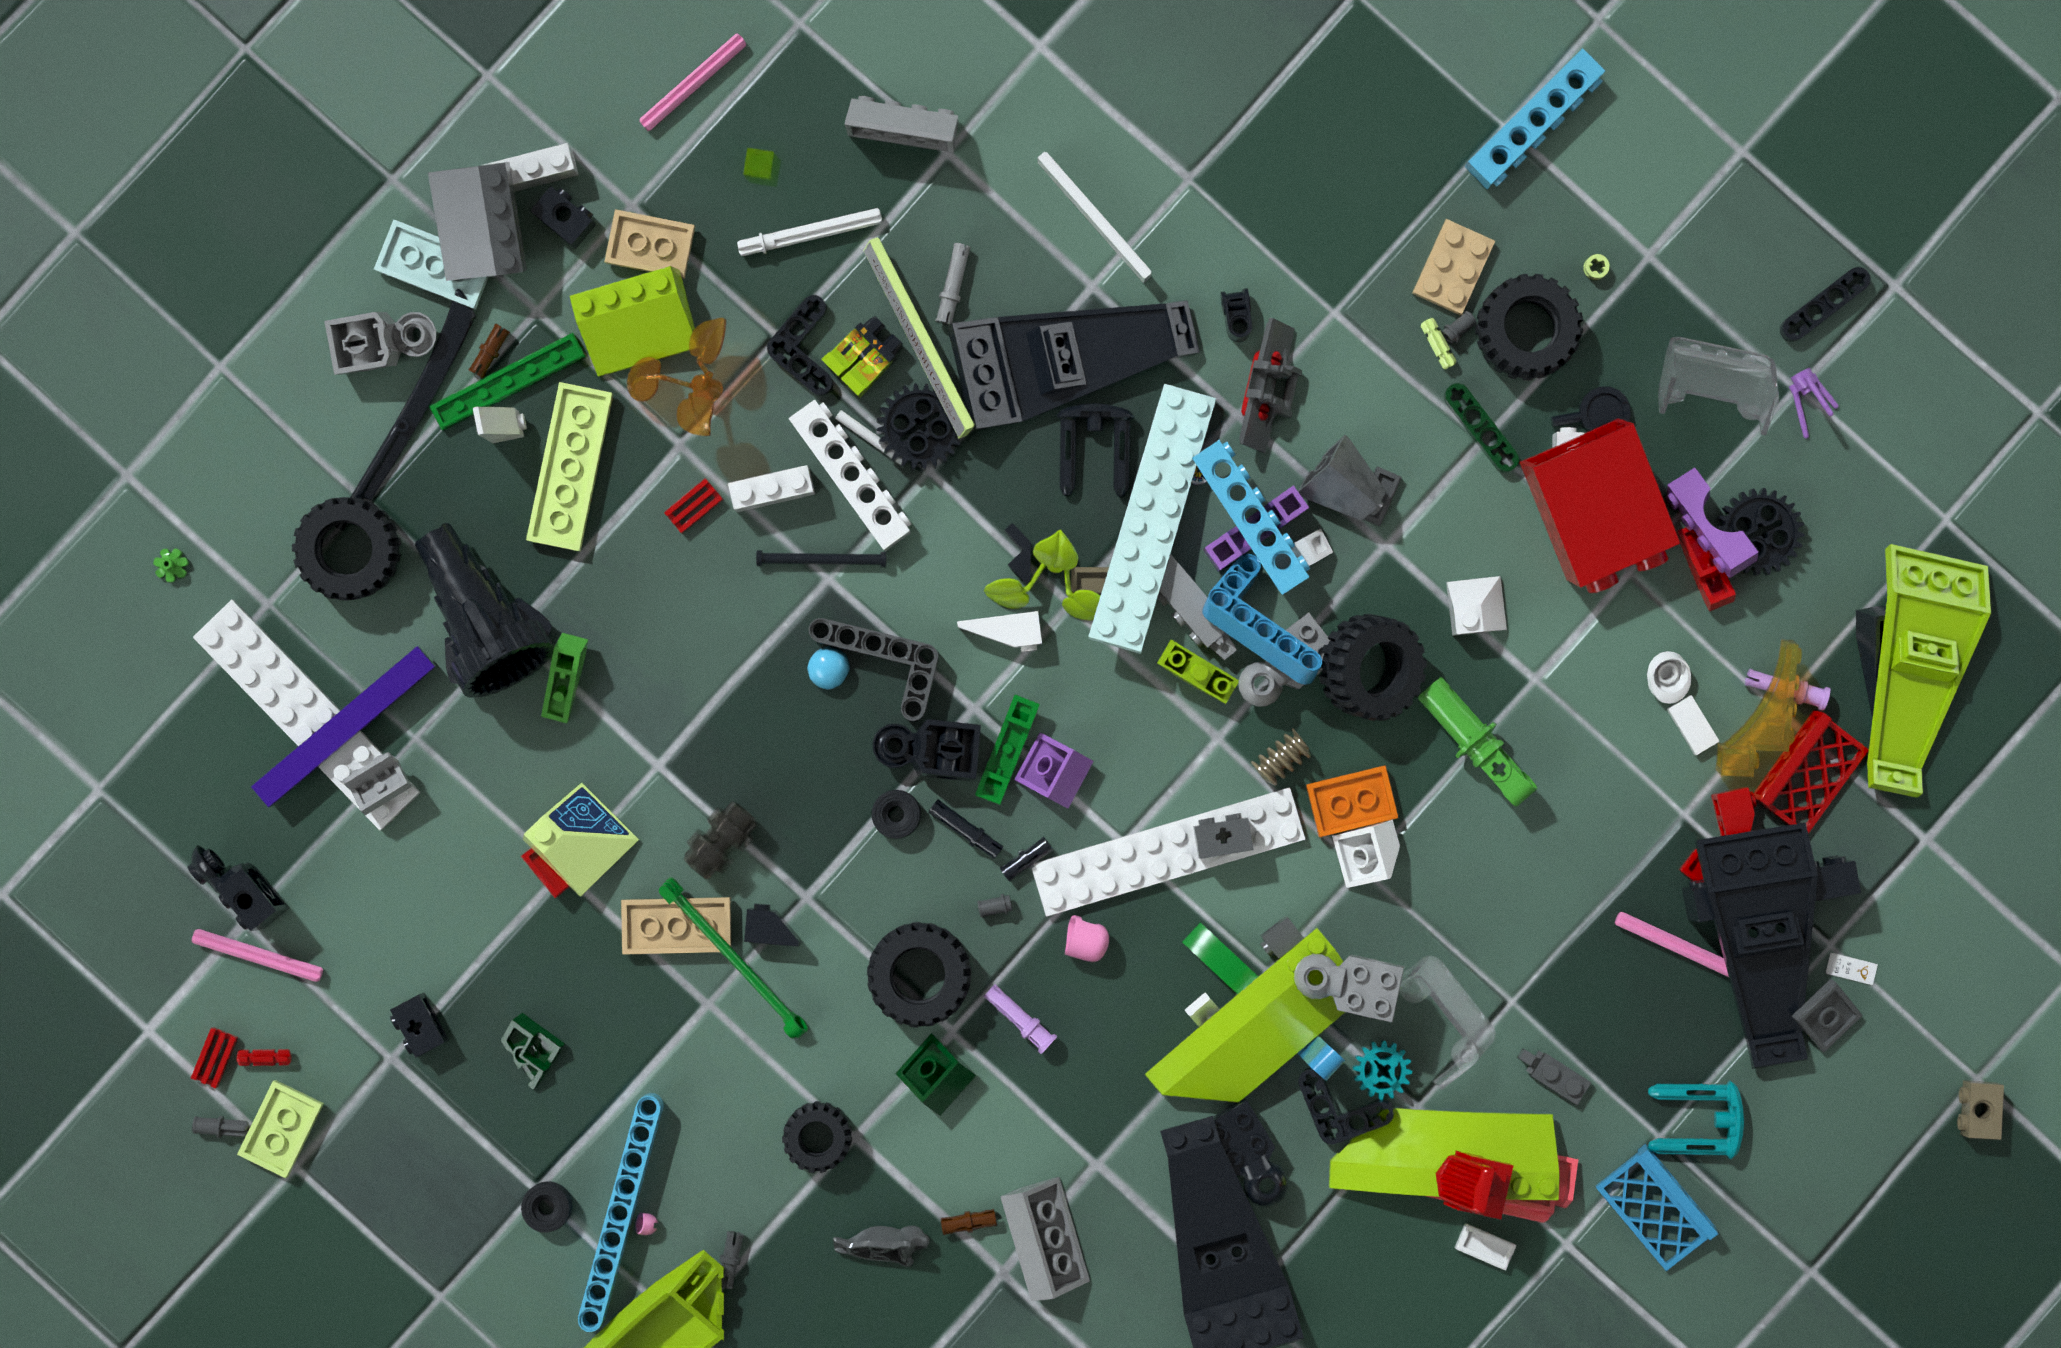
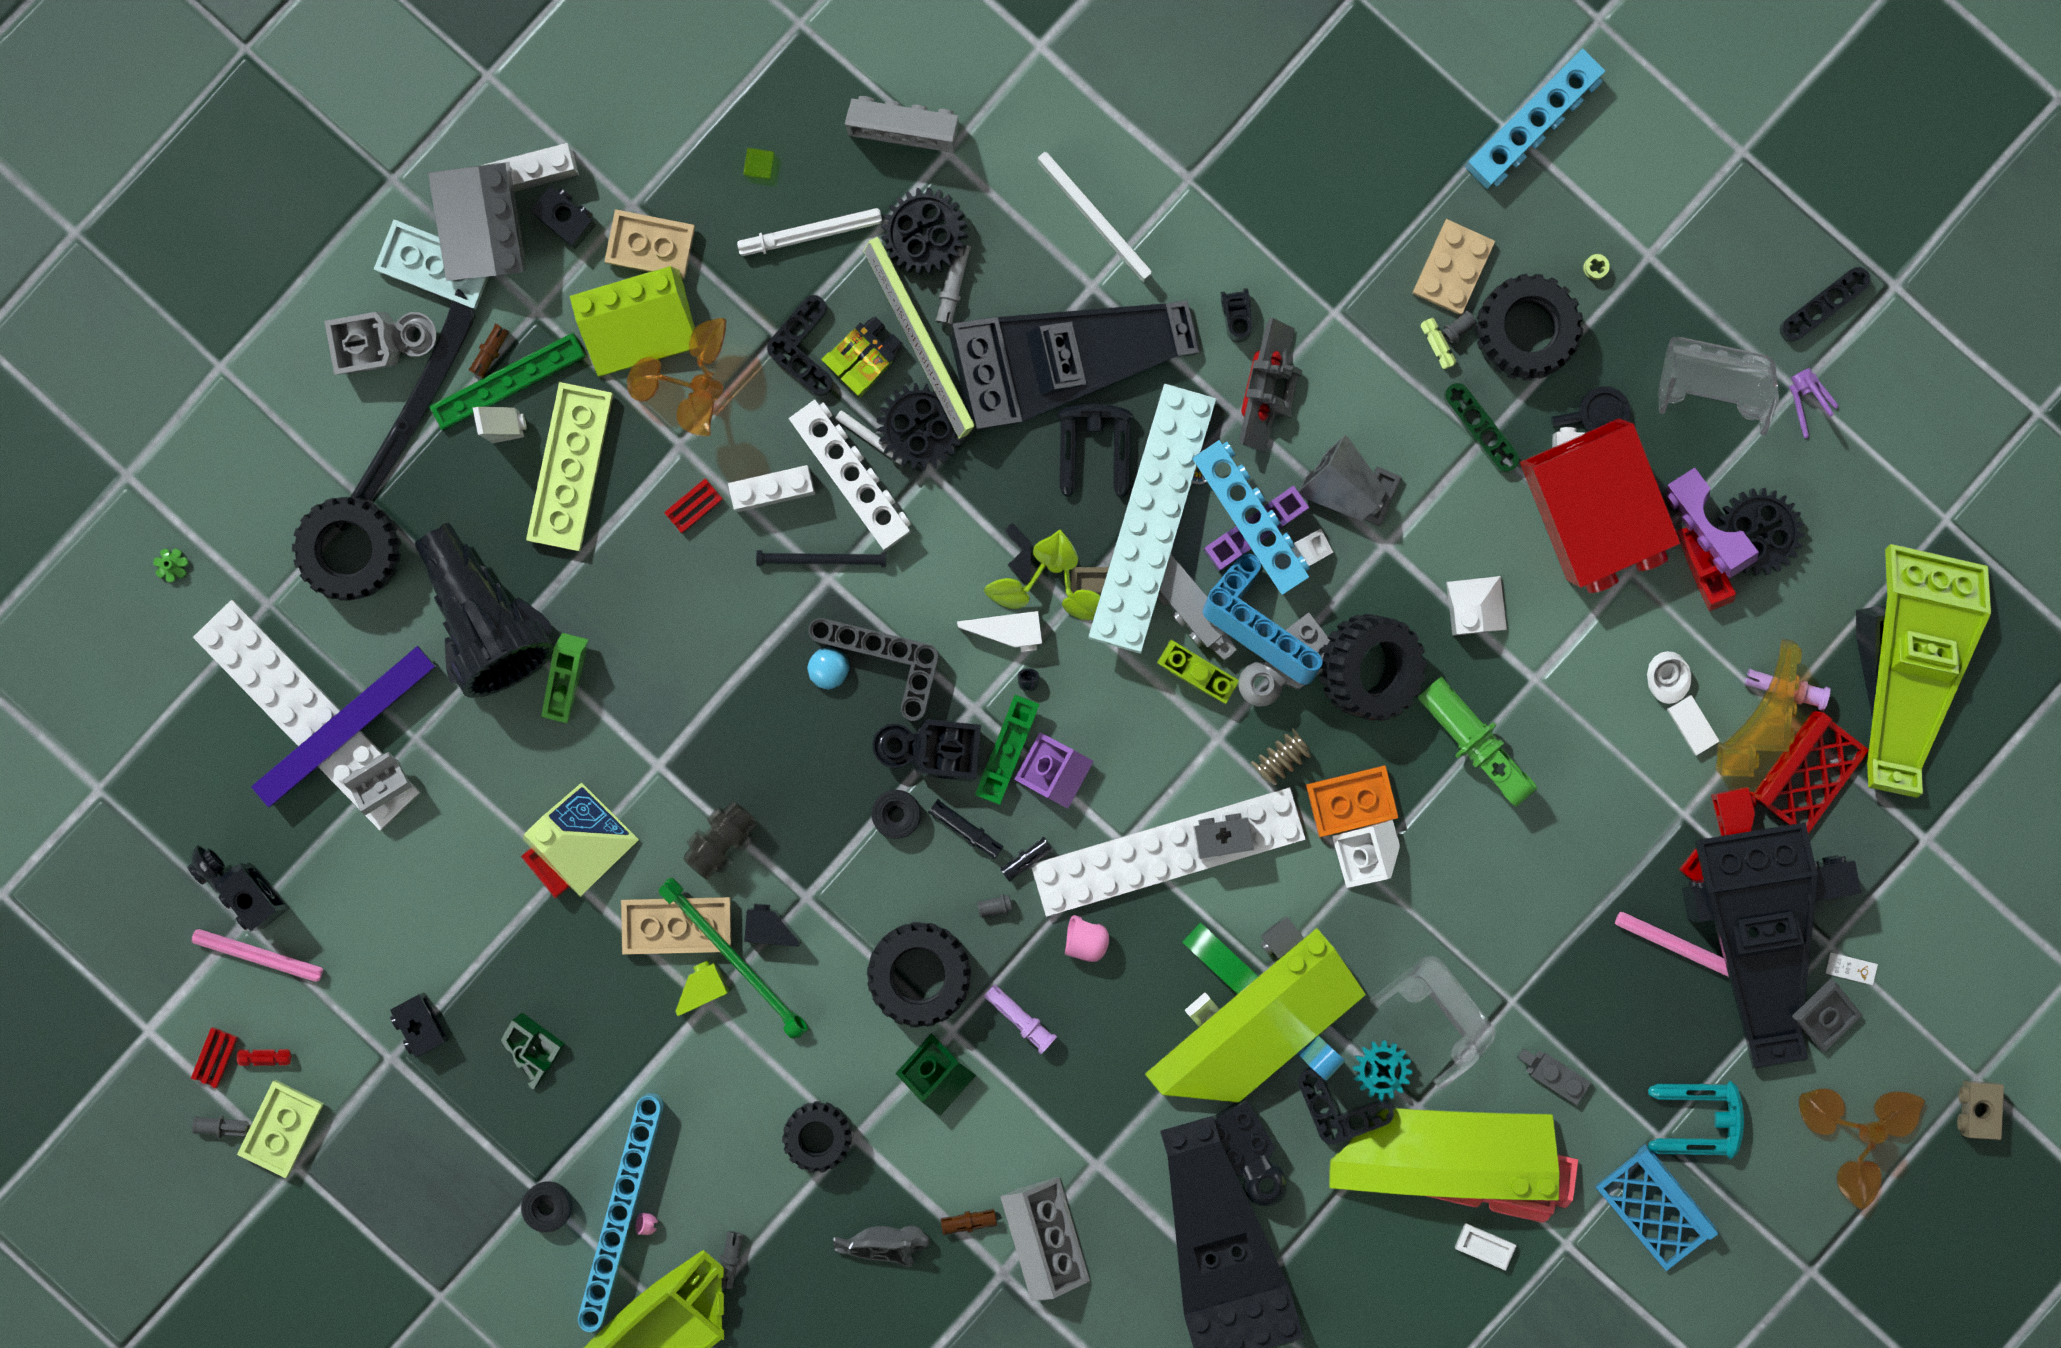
(692, 82): bright pink axle -> none
(702, 987): none -> lime slope
(933, 253): none -> black gear
(1028, 674): none -> black hinge
(1357, 985): light grey brick -> none
(1474, 1184): red piece -> none
(1898, 1116): none -> clear orange plant

